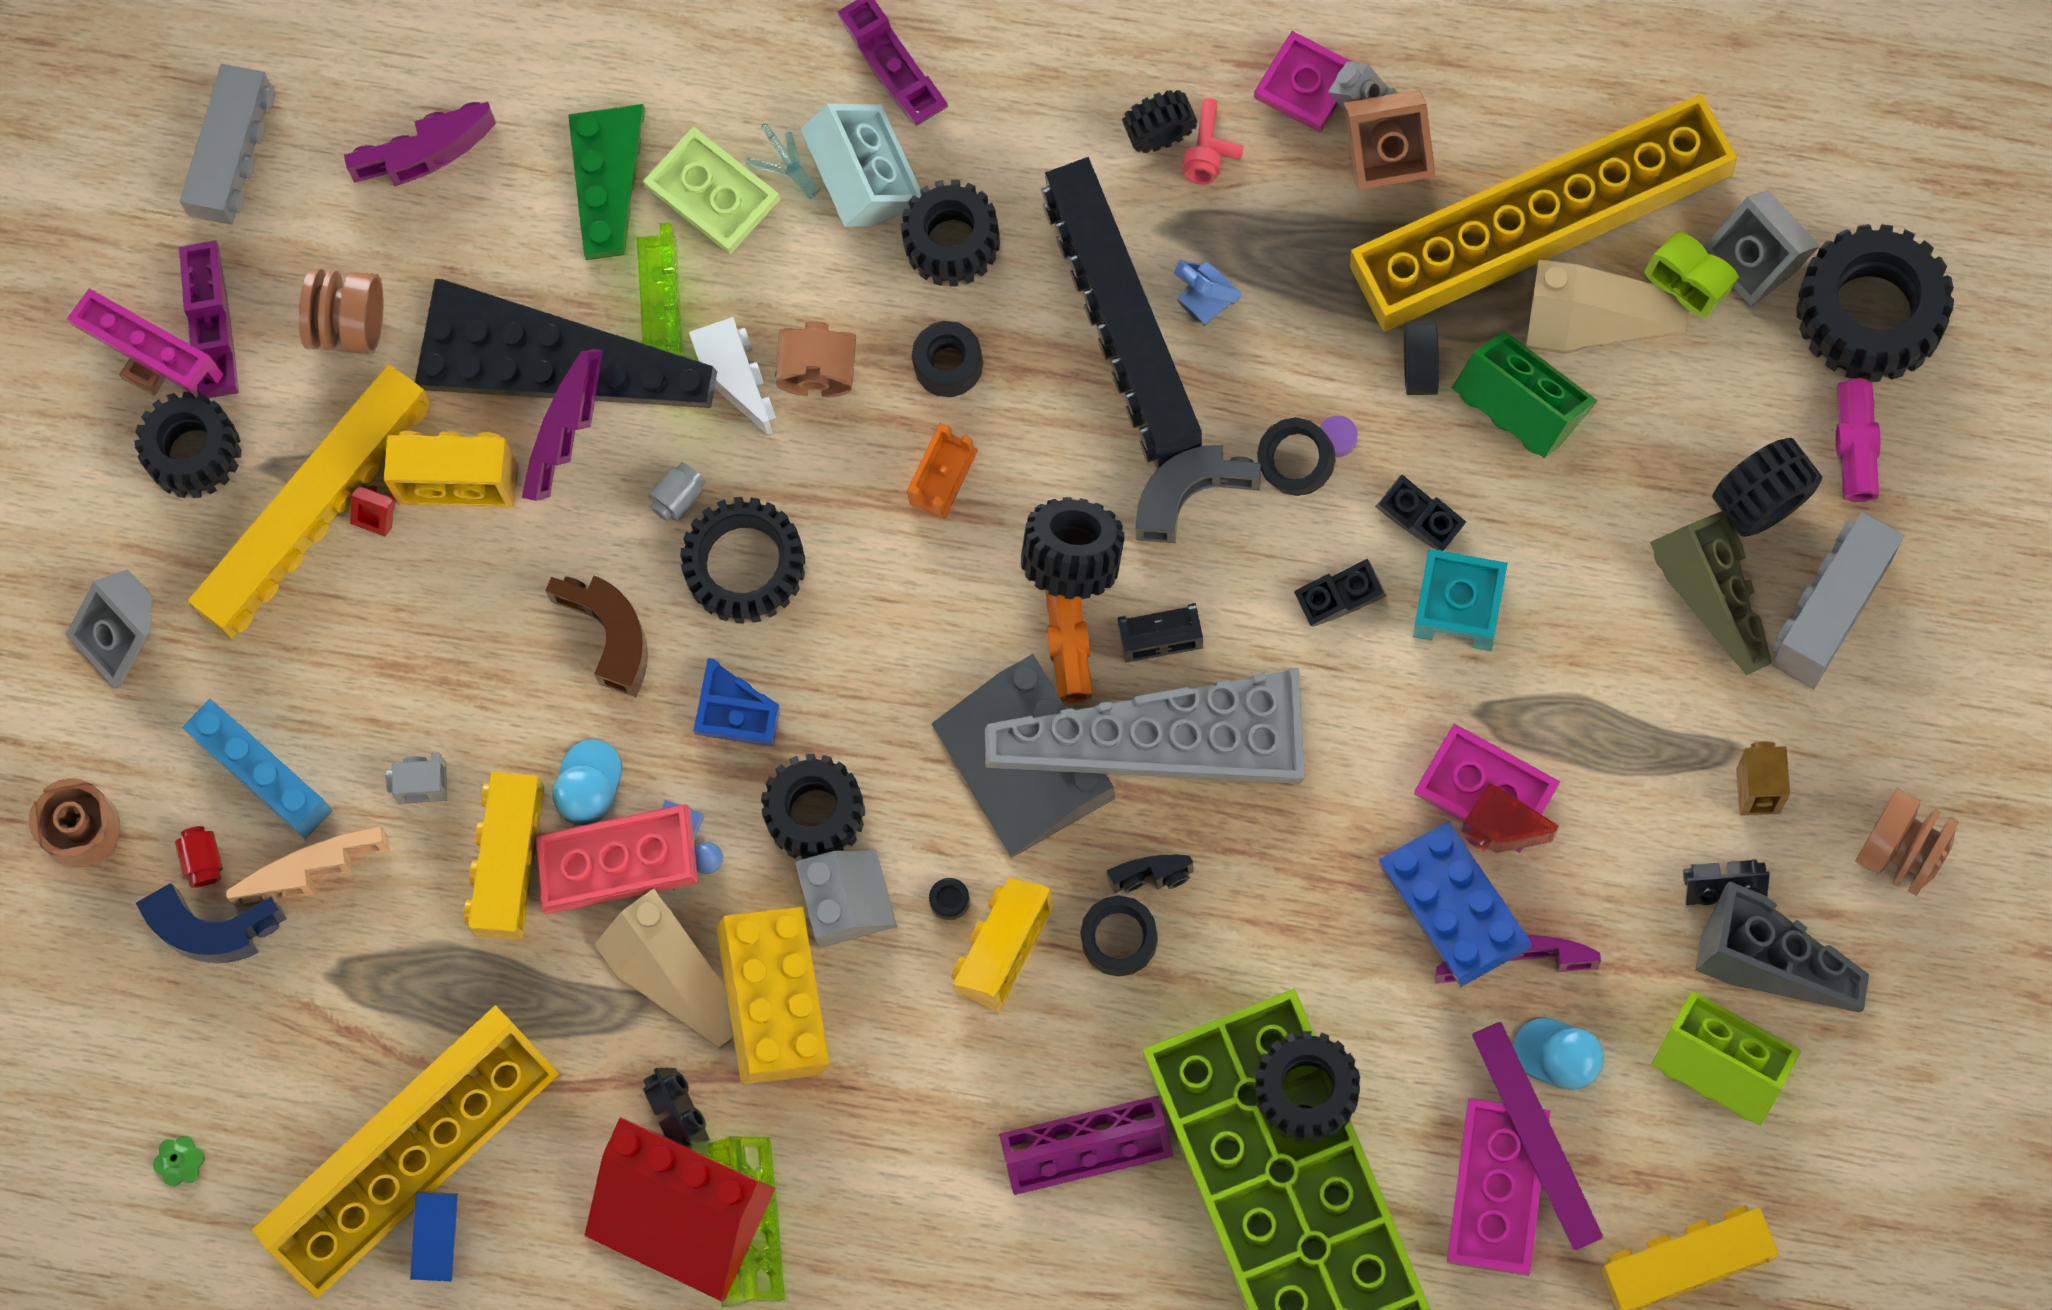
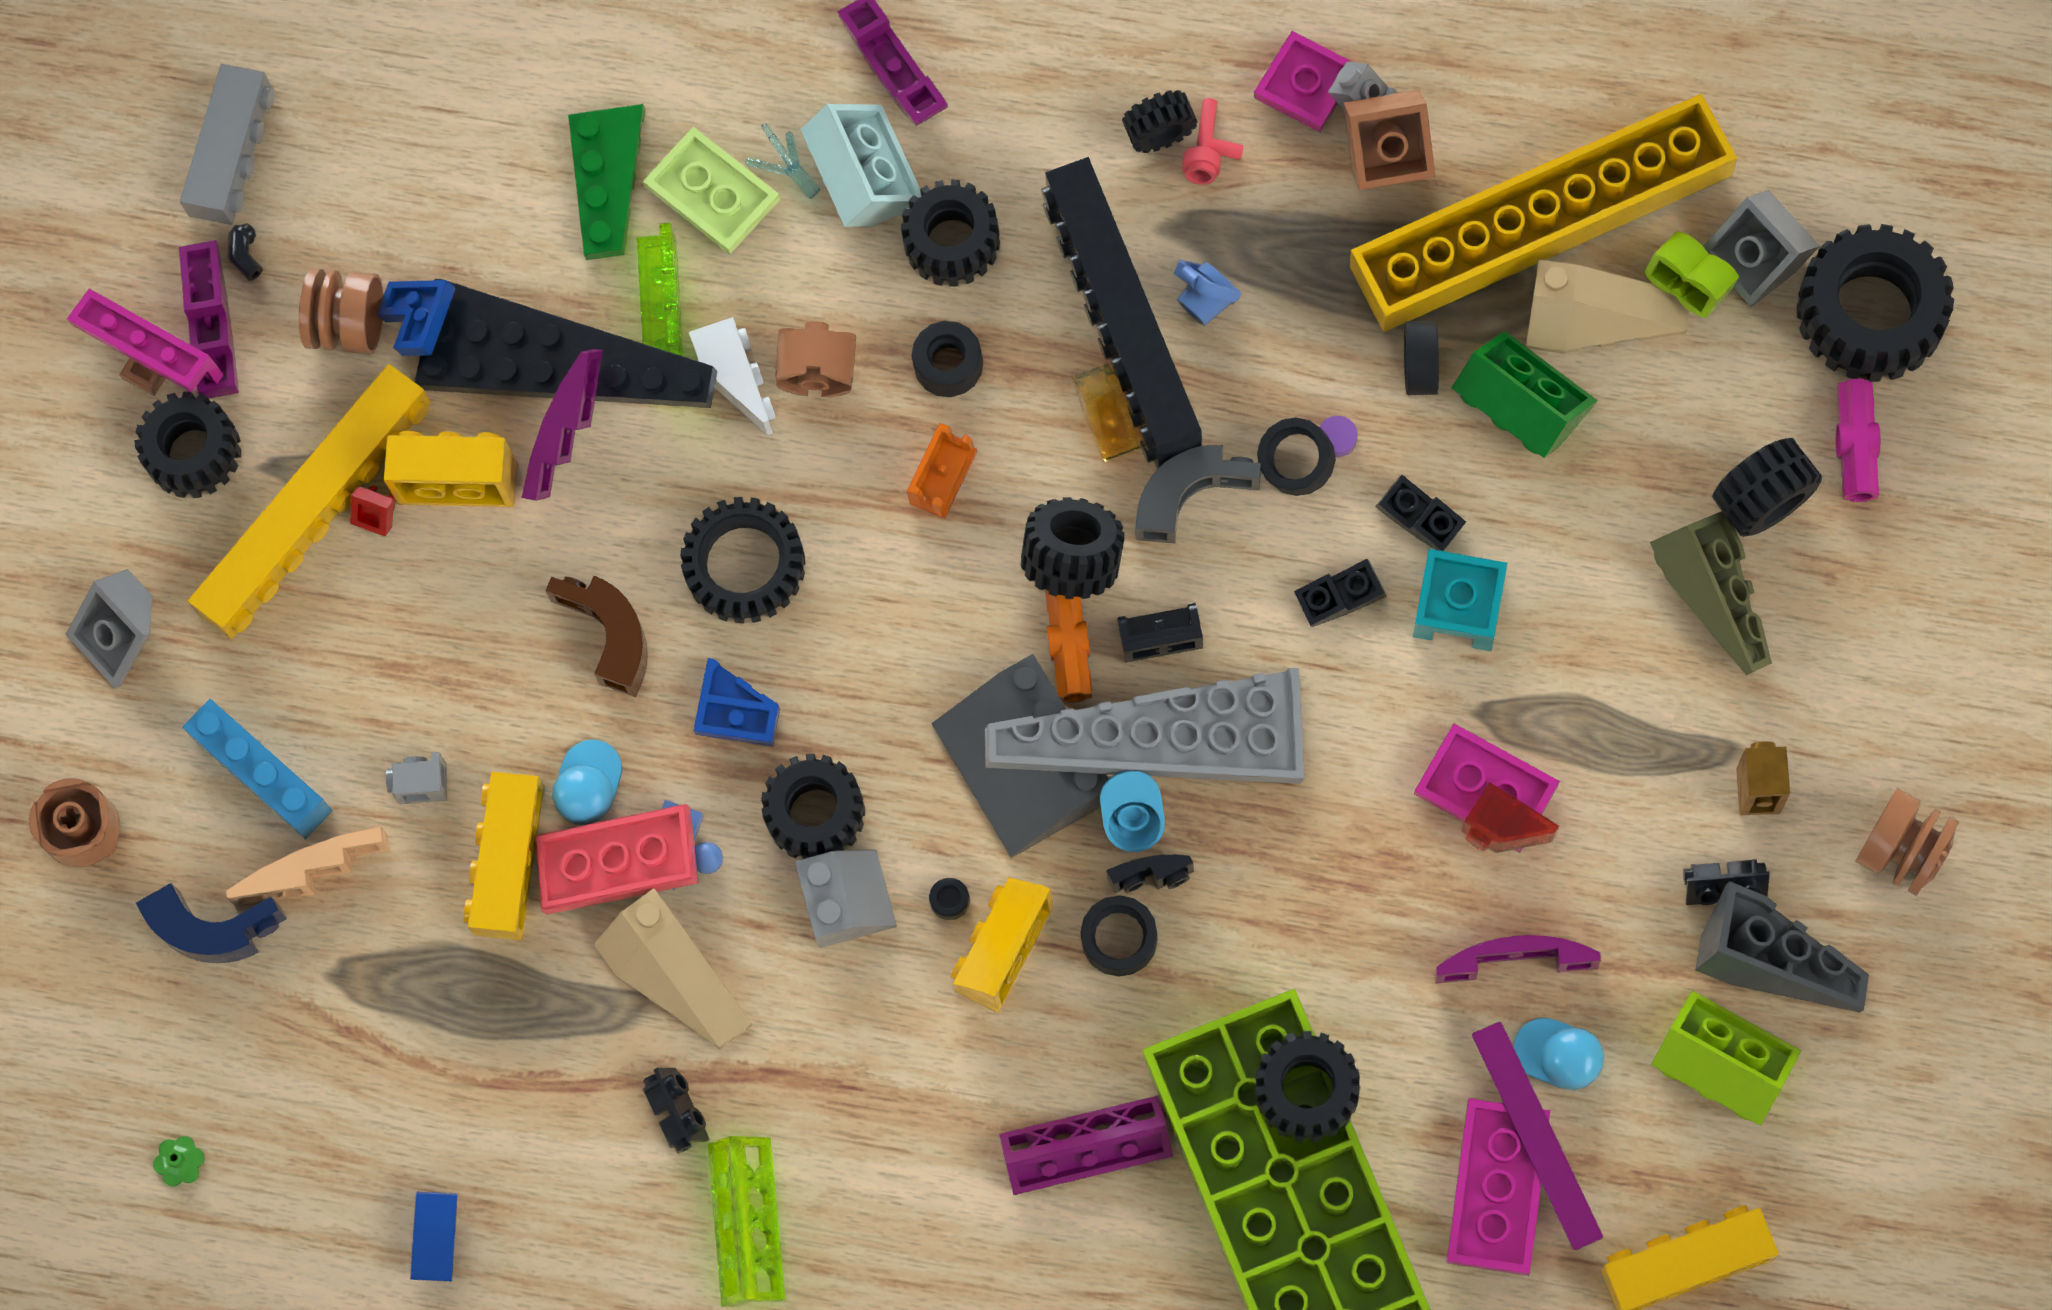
(199, 856): red brick -> none
(238, 251): none -> black arm
(404, 1150): yellow slope -> none
(421, 310): none -> blue plate
(438, 142): magenta slope -> none
(675, 1208): red slope -> none
(676, 492): light grey brick -> none
(772, 995): yellow brick -> none
(1106, 411): none -> clear yellow slope
(1132, 811): none -> medium azure cap
(1455, 904): blue plate -> none
(1841, 592): light grey brick -> none

